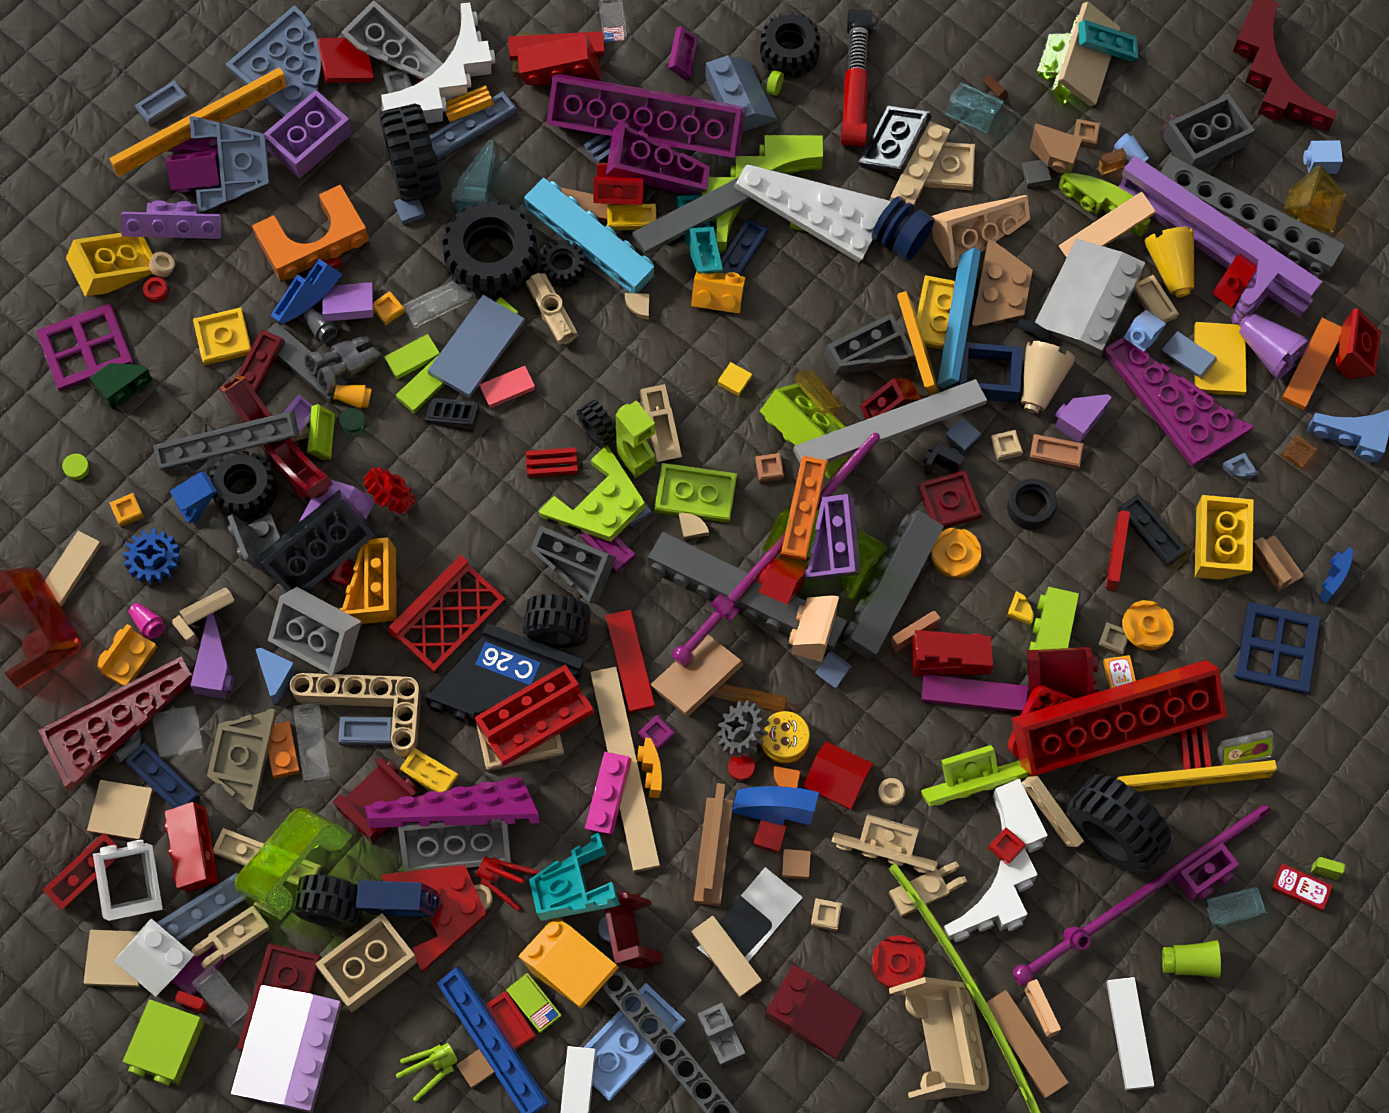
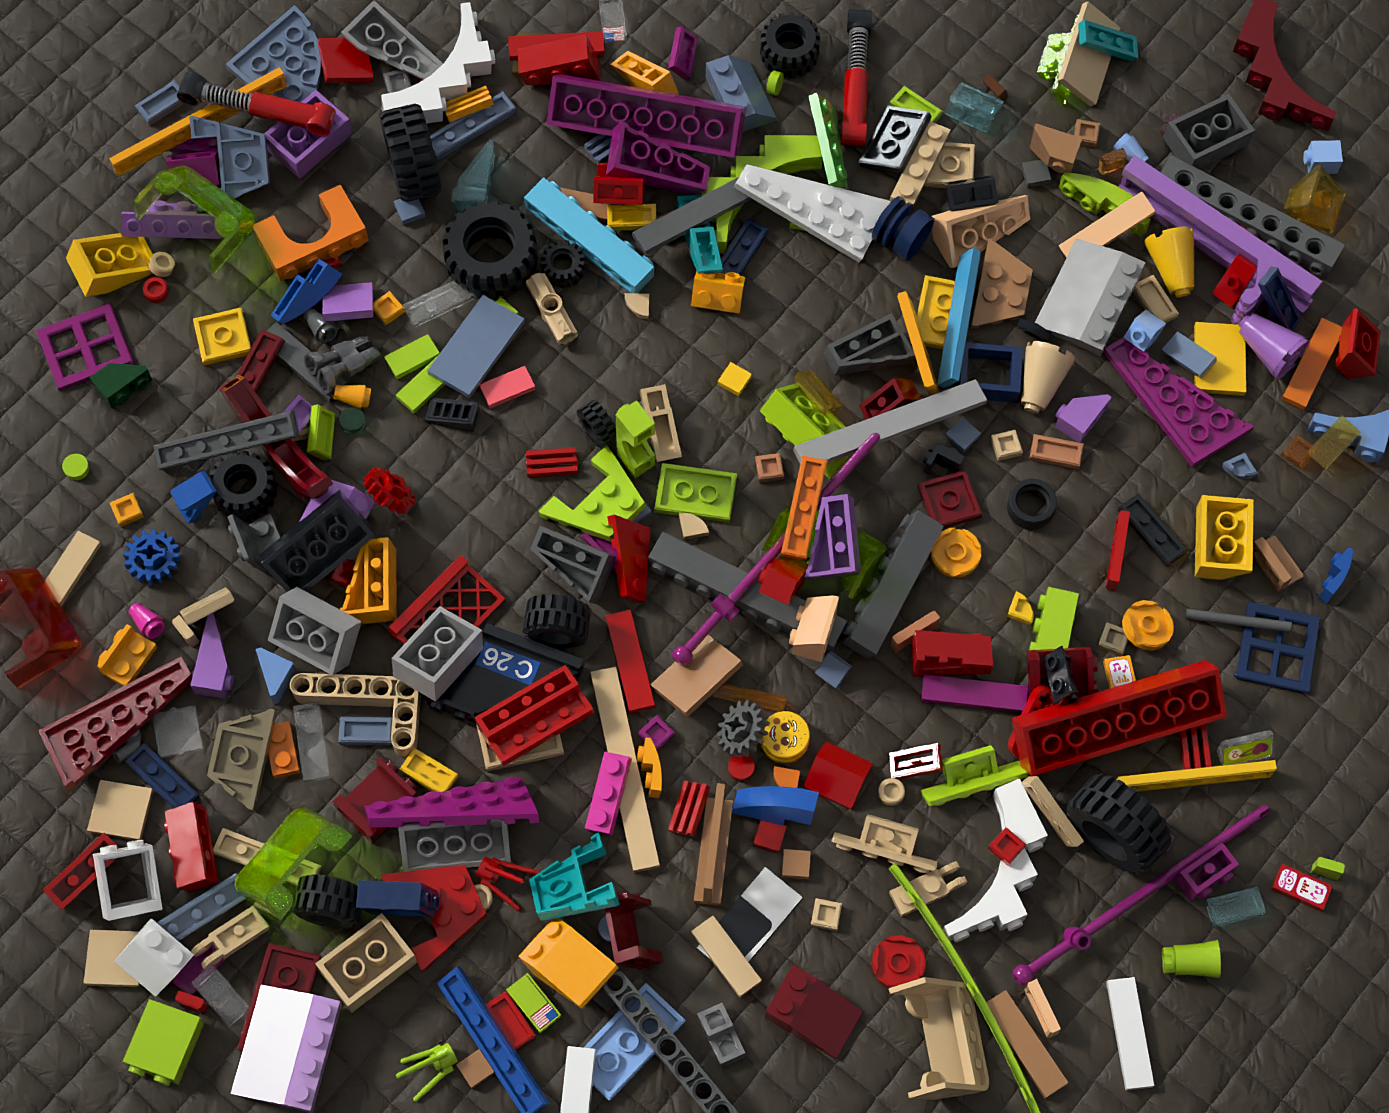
(232, 218): none -> clear neon green windscreen
(315, 118): none -> piece
(437, 653): none -> light grey brick
(632, 549): none -> red wing
(644, 74): none -> light orange slope
(684, 808): none -> red tile
(829, 139): none -> bright green wing
(908, 99): none -> lime tile
(936, 758): none -> tile
(971, 192): none -> black brick
(1059, 673): none -> black hinge
(1238, 620): none -> dark grey bar
(1279, 299): none -> dark blue tile
(1333, 442): none -> clear yellow tile

